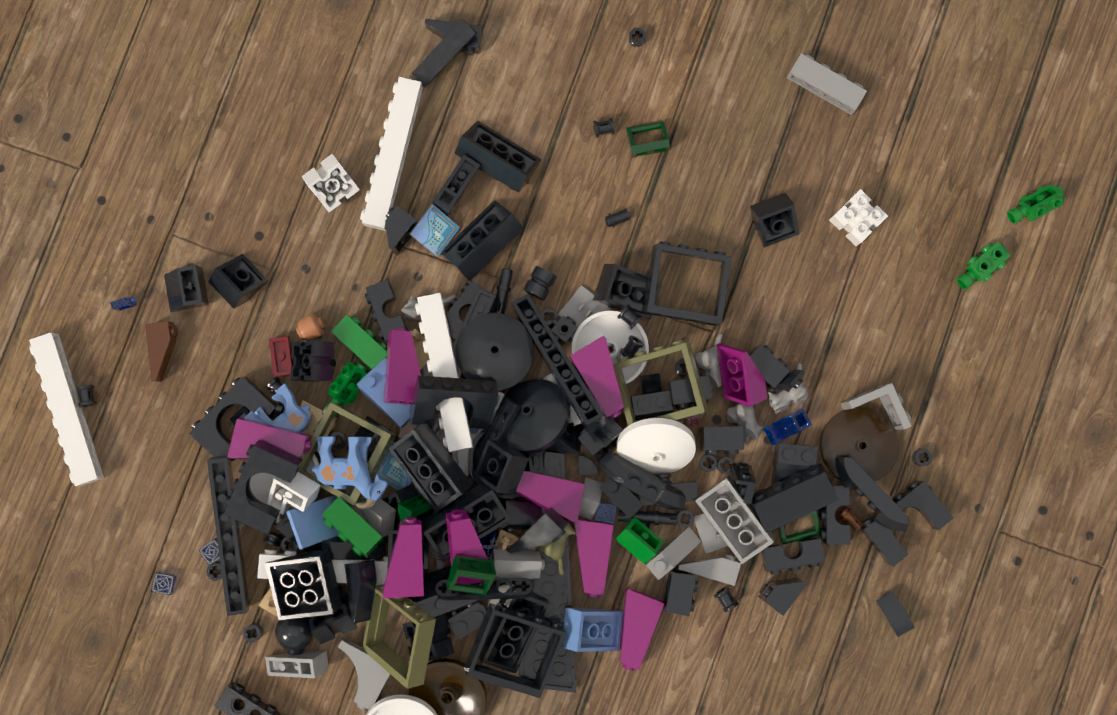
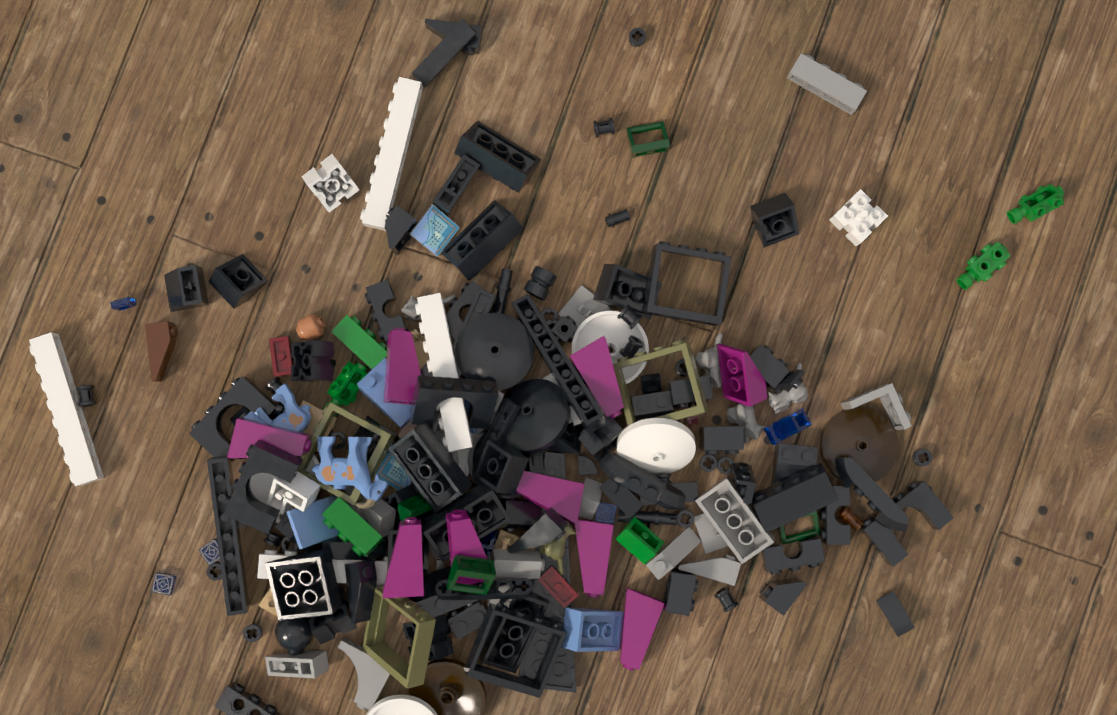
(558, 587): none -> dark red plate

